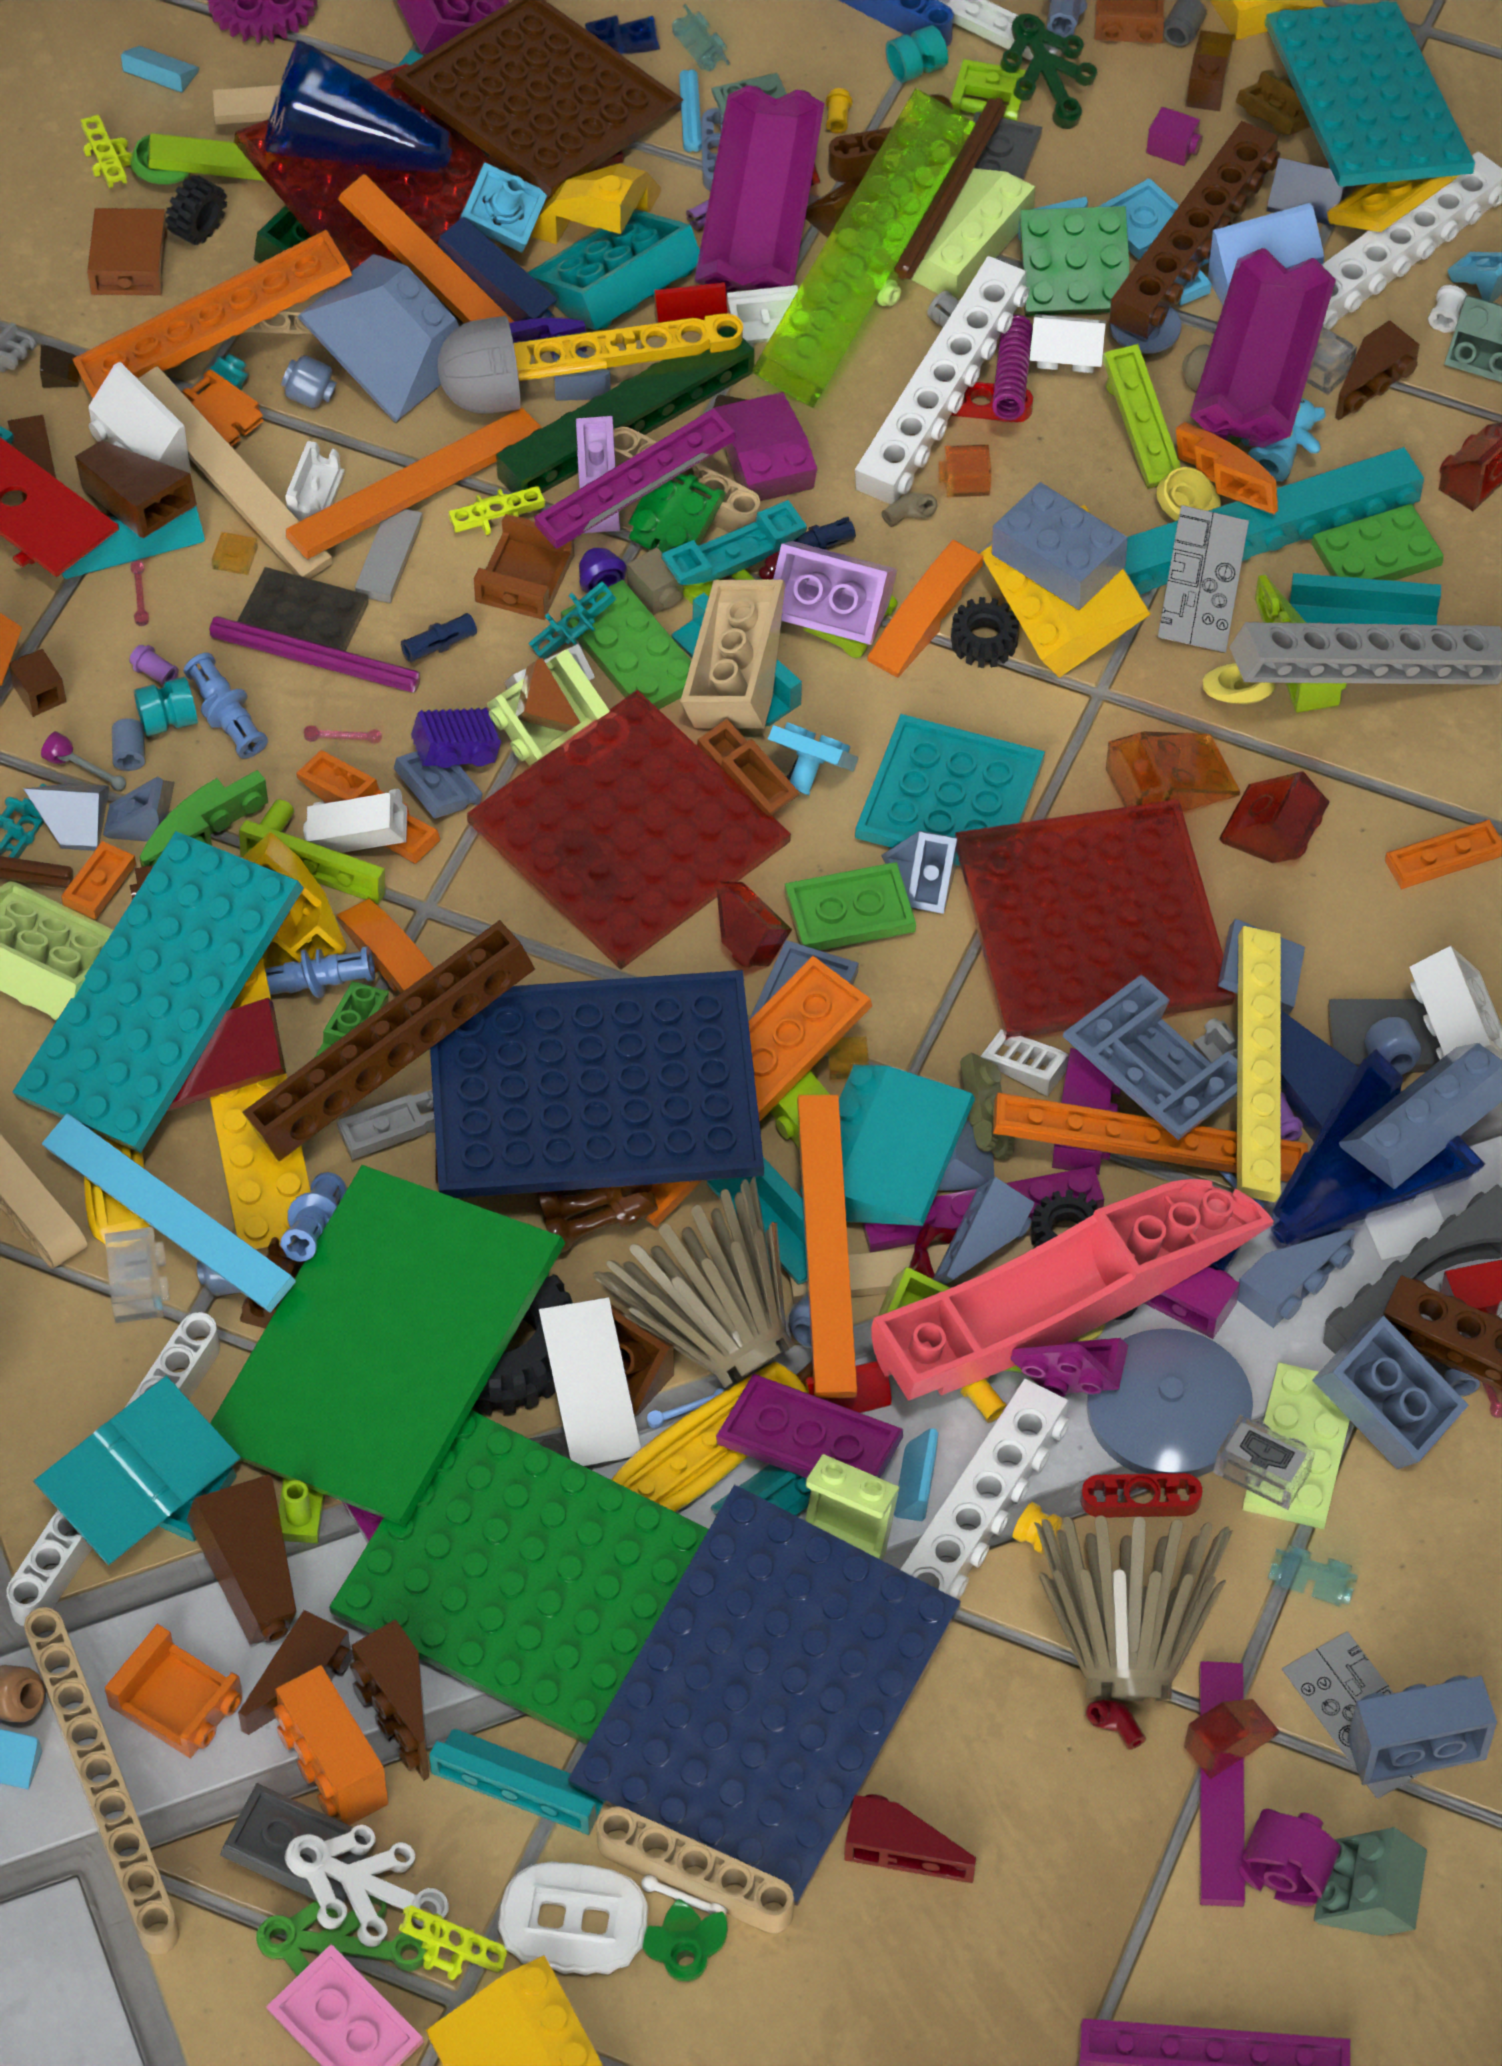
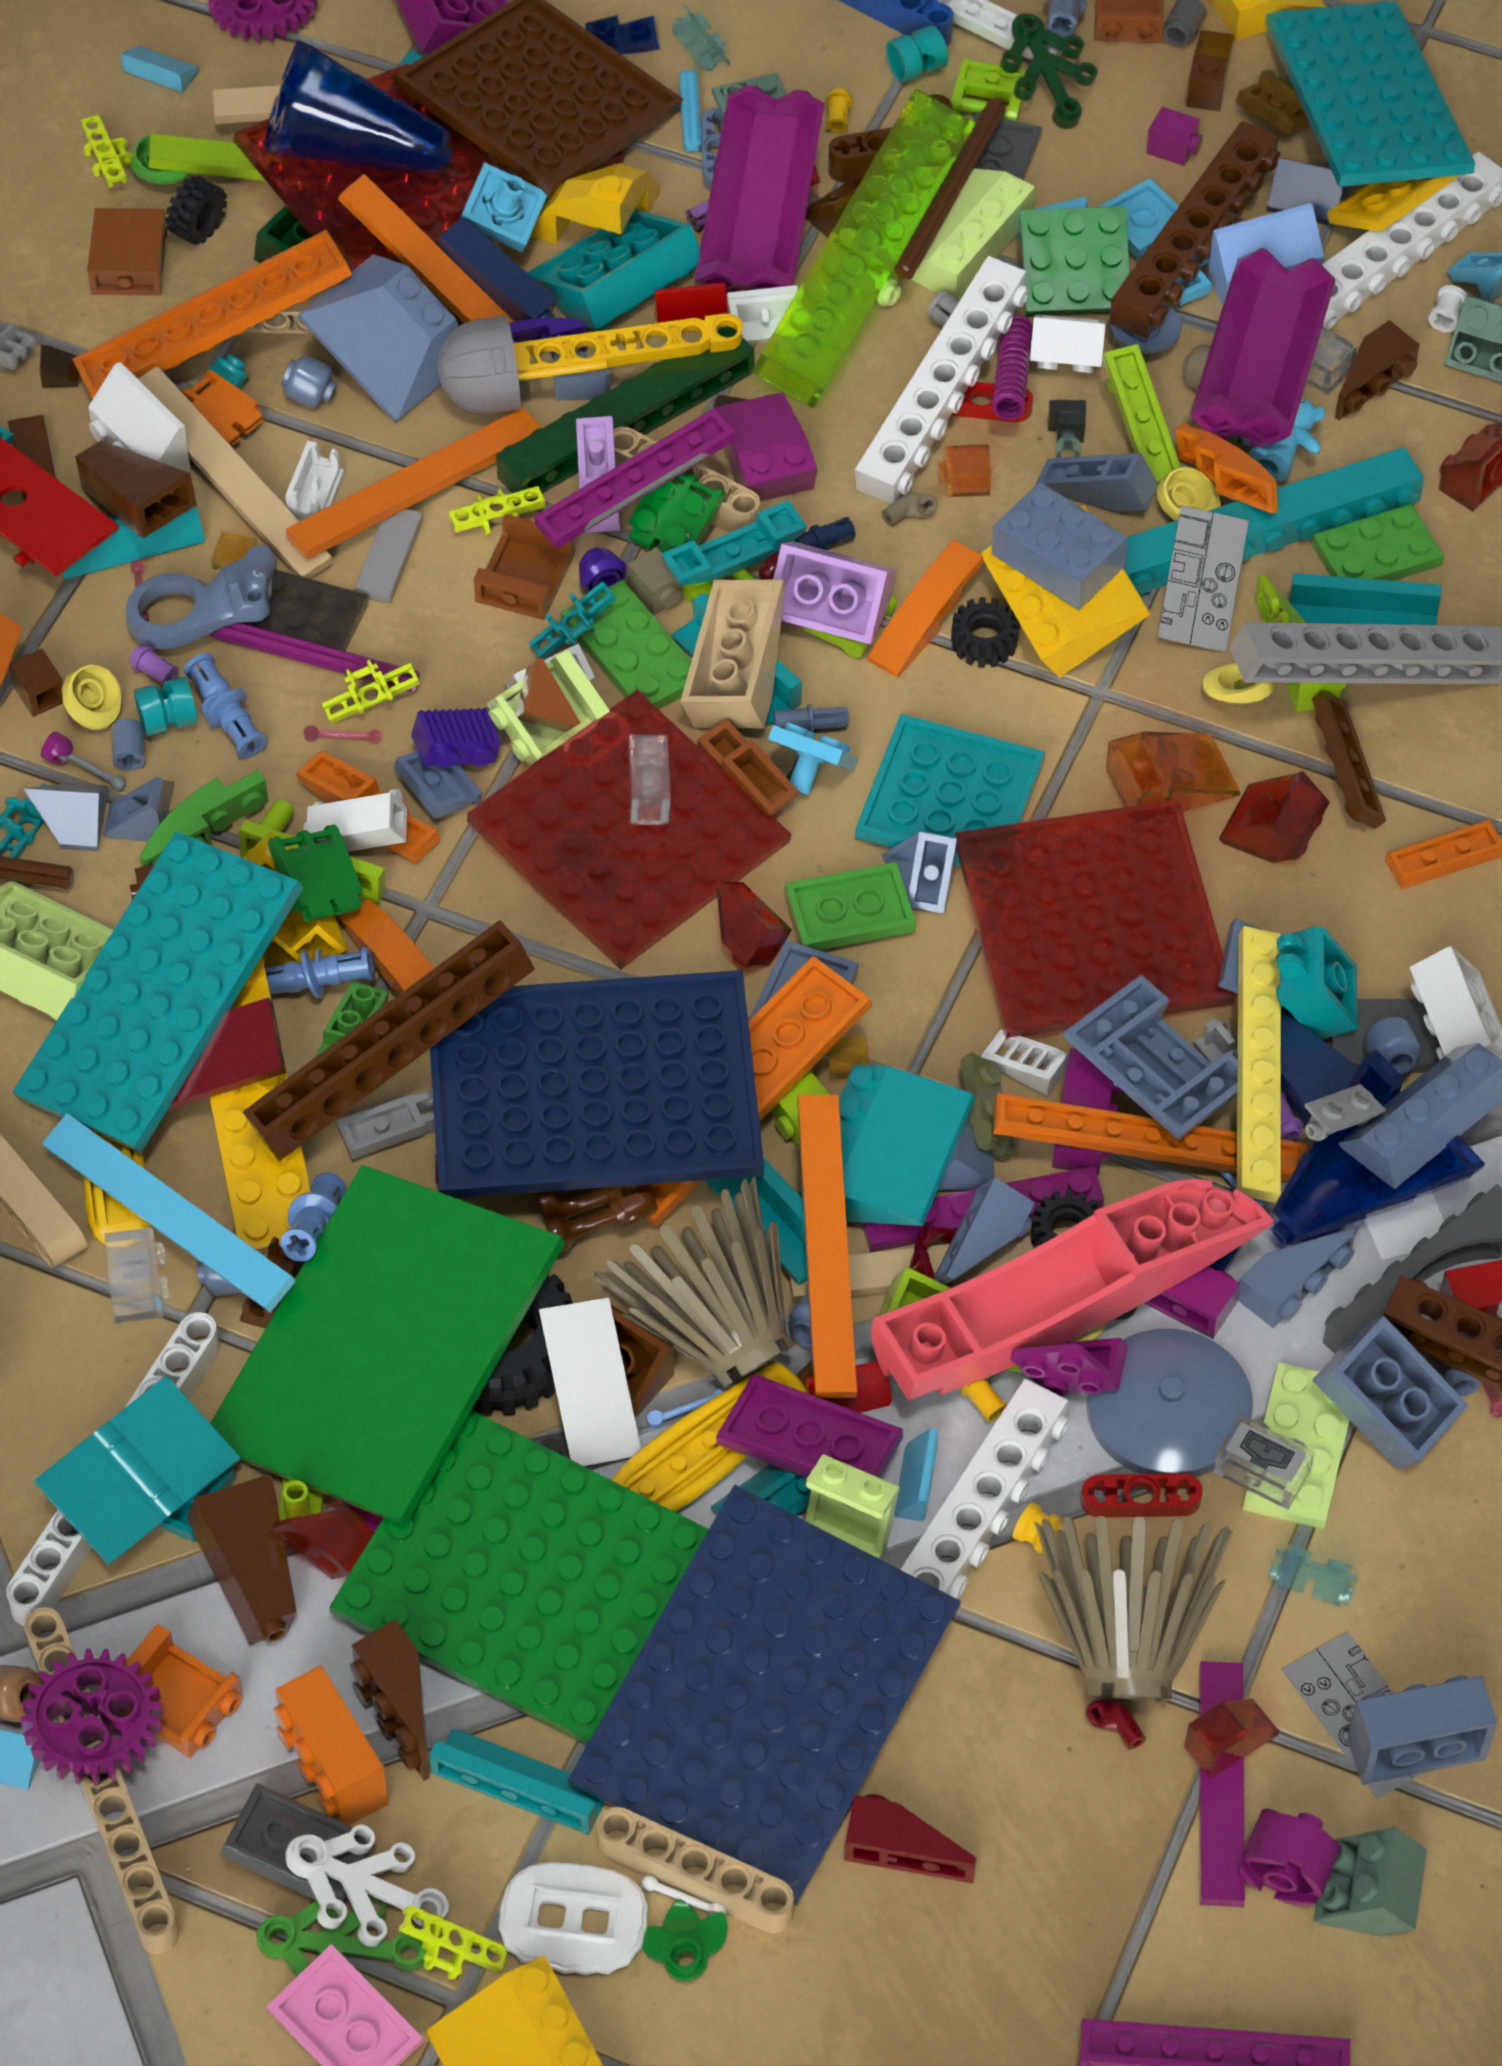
(64, 1742): none -> magenta gear
(92, 696): none -> light yellow hat
(98, 880): orange plate -> none
(234, 596): none -> sand blue animal
(307, 1646): reddish brown slope -> none
(322, 870): none -> green plate
(327, 1539): none -> clear red slope
(355, 693): none -> neon yellow piece
(438, 637): dark blue pin -> none
(648, 779): none -> clear brick
(812, 718): none -> sand blue axle
(1068, 421): none -> pearl dark grey piece
(1103, 481): none -> sand blue slope
(1317, 982): none -> teal hinge
(1341, 1111): none -> light grey hinge
(1348, 759): none -> reddish brown plate

